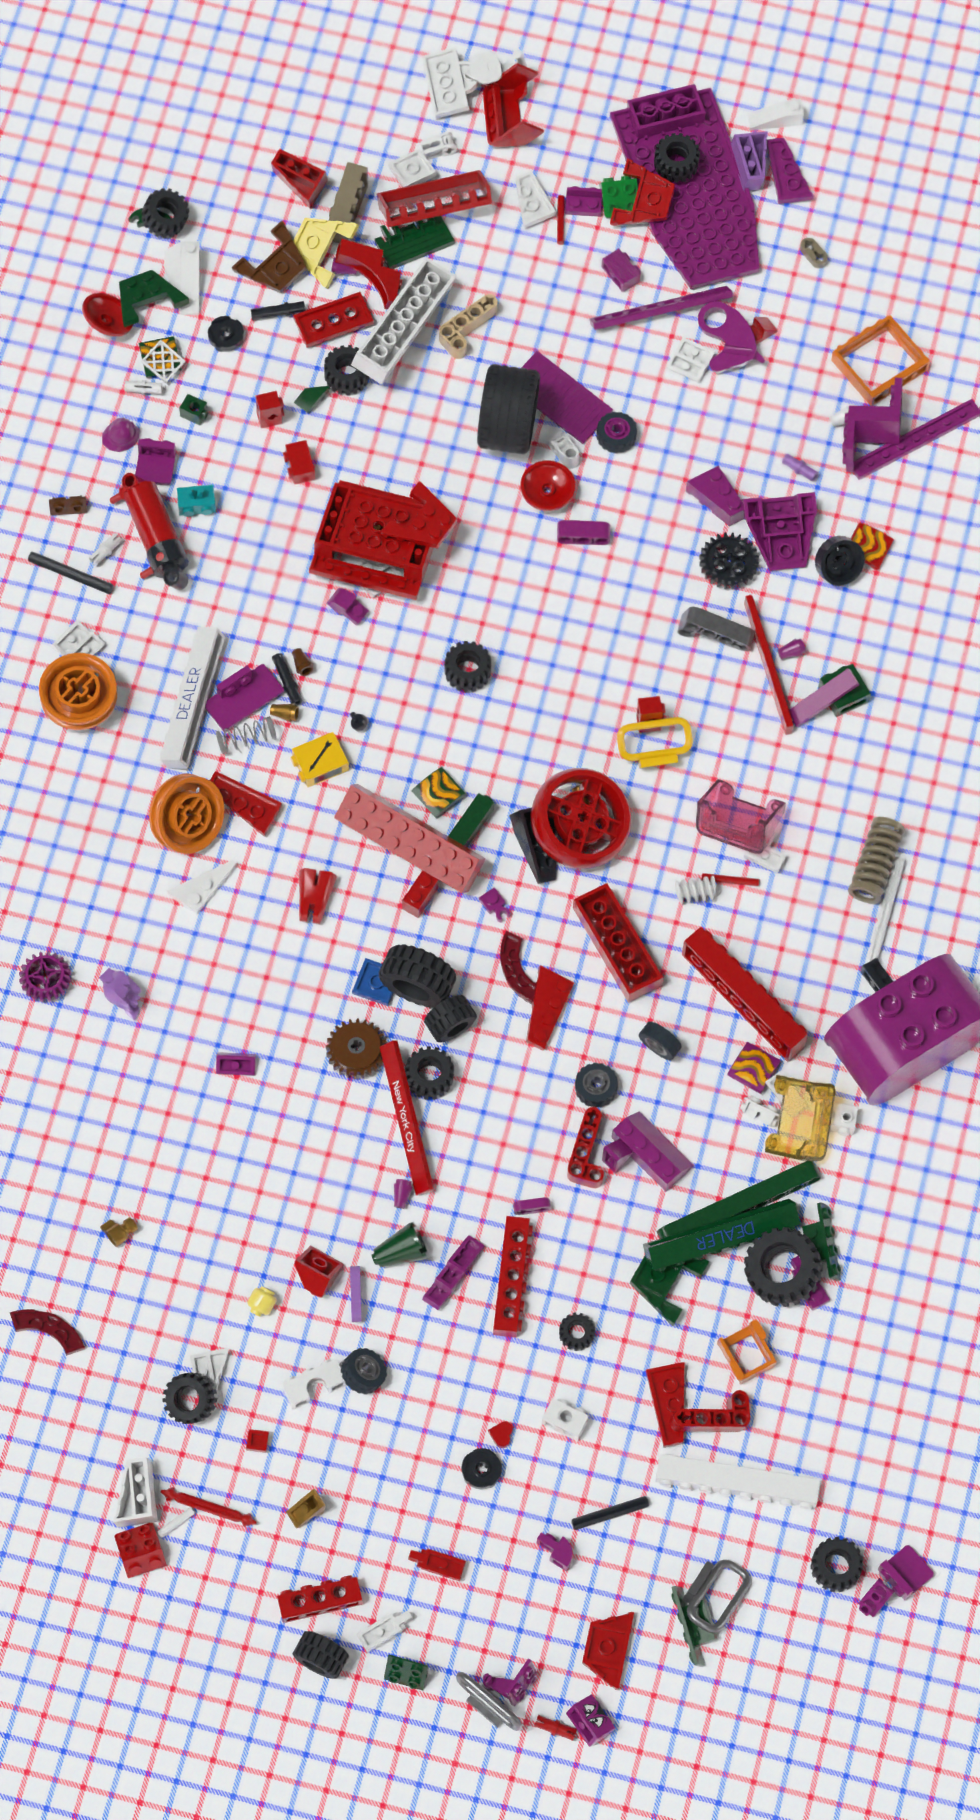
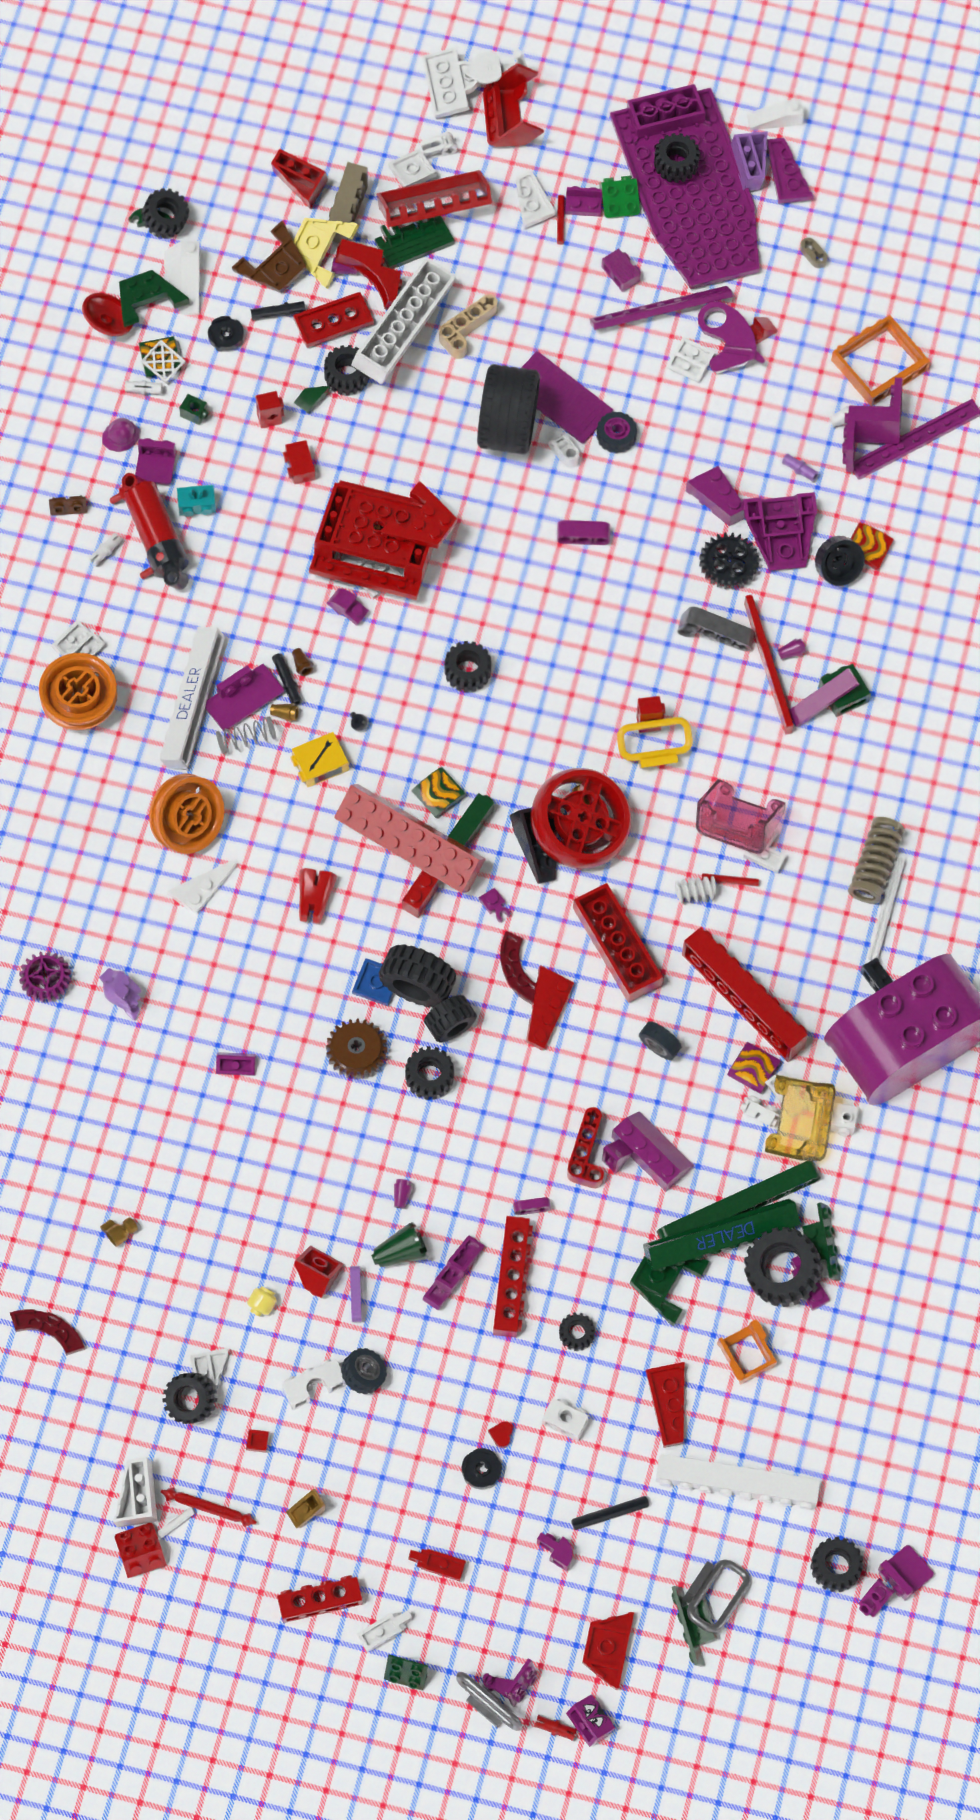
(70, 572): black axle -> none
(247, 803): red wing -> none
(320, 1654): black tyre -> none
(406, 1118): red tile -> none
(547, 476): red dish -> none
(593, 1074): black wheel -> none
(651, 200): red wing -> none
(709, 1417): red beam -> none

